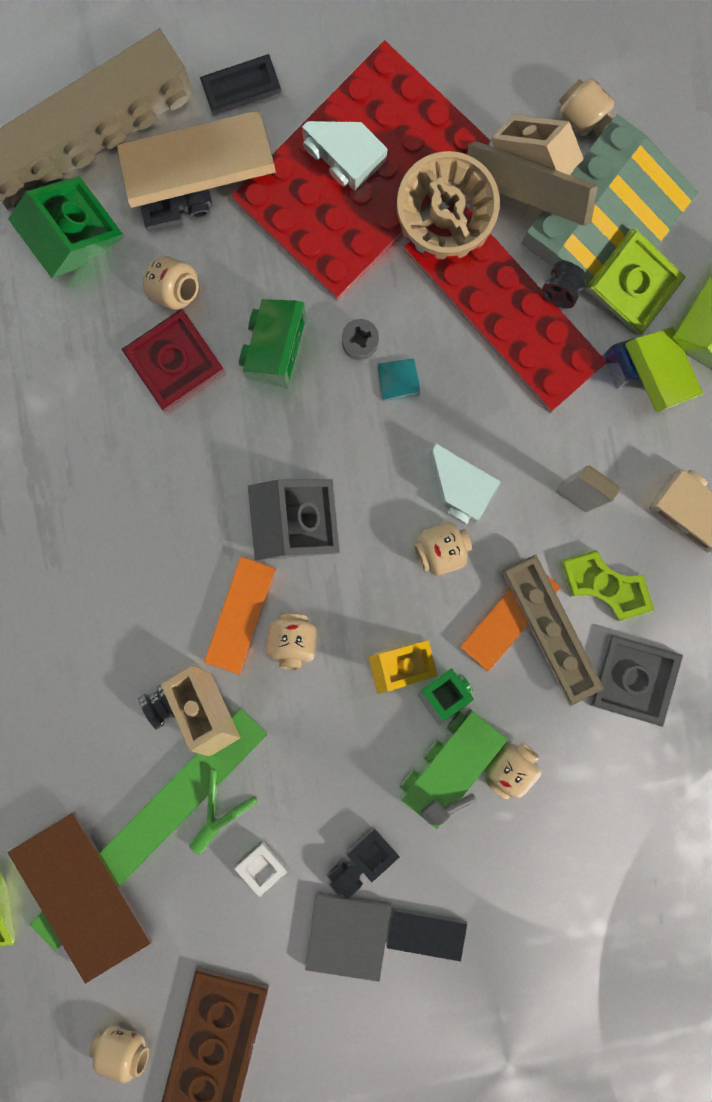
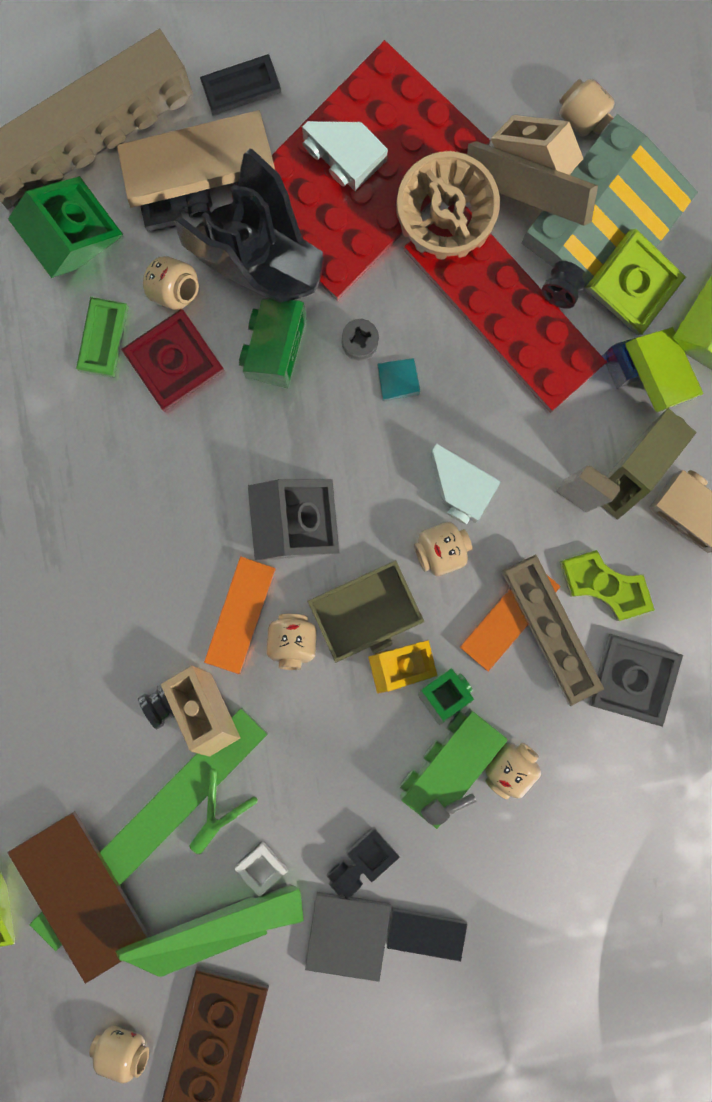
(102, 337): none -> bright green tile
(215, 932): none -> bright green wedge
(256, 237): none -> black piece
(366, 612): none -> olive container
(648, 461): none -> olive slope

